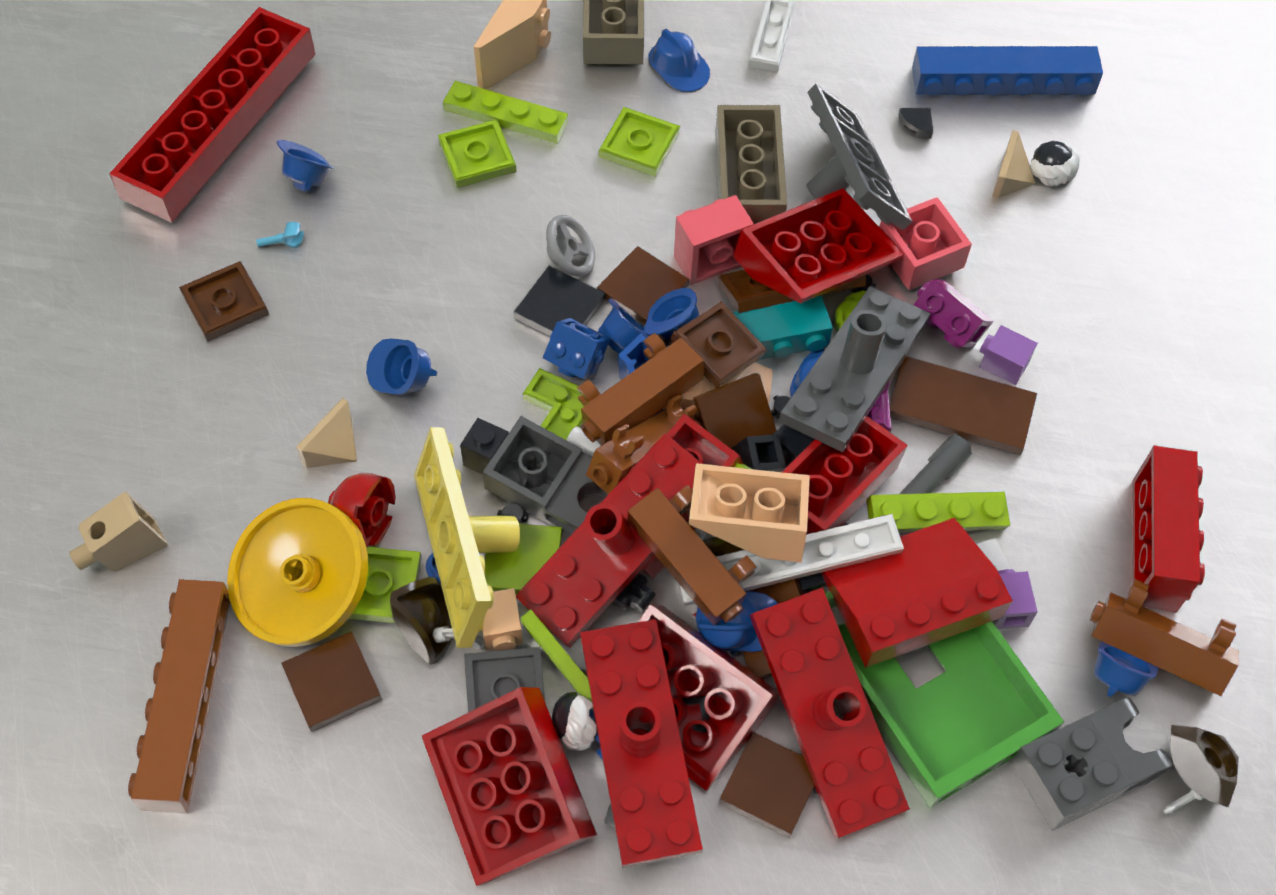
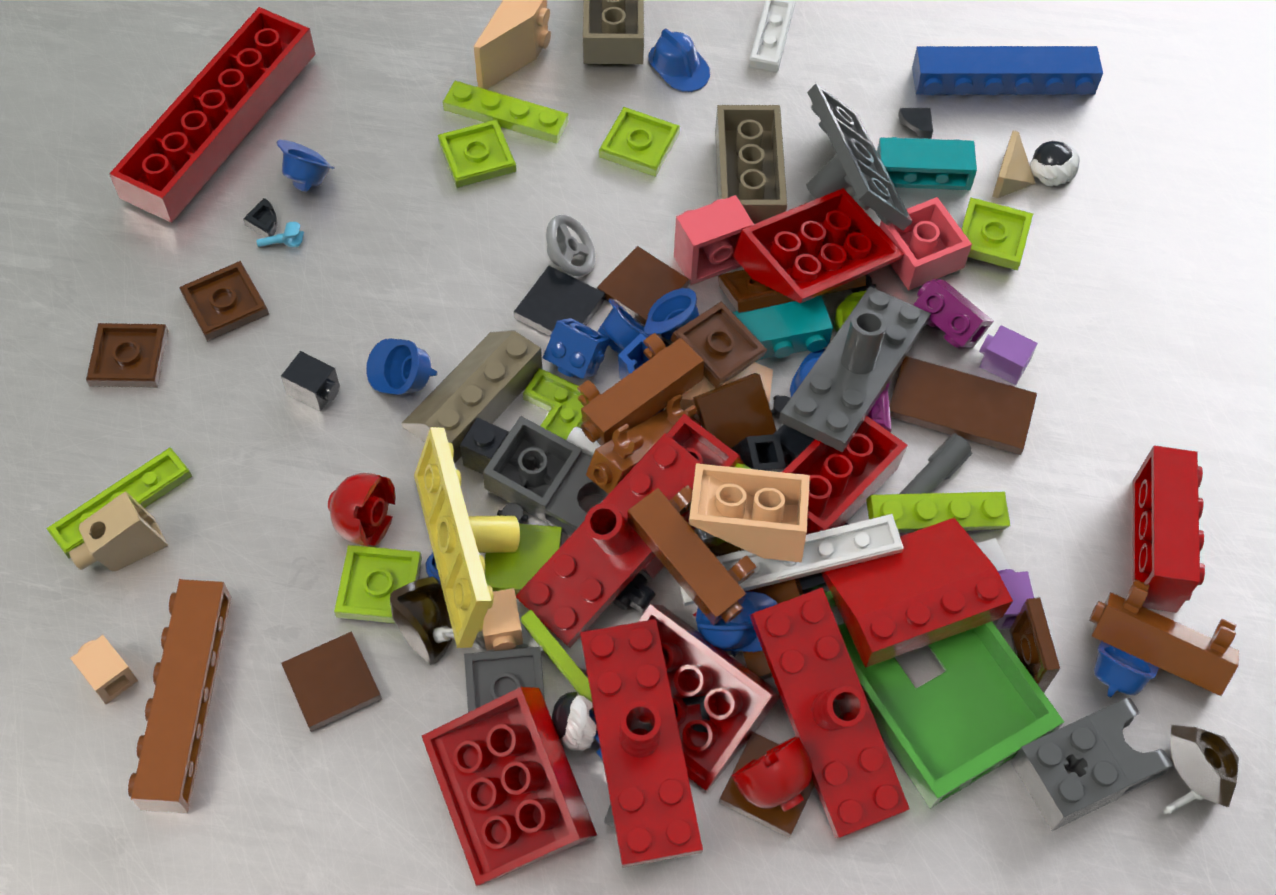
(104, 668): none -> light nougat brick
(127, 355): none -> reddish brown tile
(143, 484): none -> lime tile
(262, 219): none -> black tile
(297, 572): yellow dish -> none
(310, 381): none -> black brick
(330, 440): tan slope -> none
(478, 387): none -> dark tan slope
(776, 776): none -> red cylinder
(929, 162): none -> teal brick
(996, 232): none -> lime plate
(1034, 643): none -> reddish brown tile

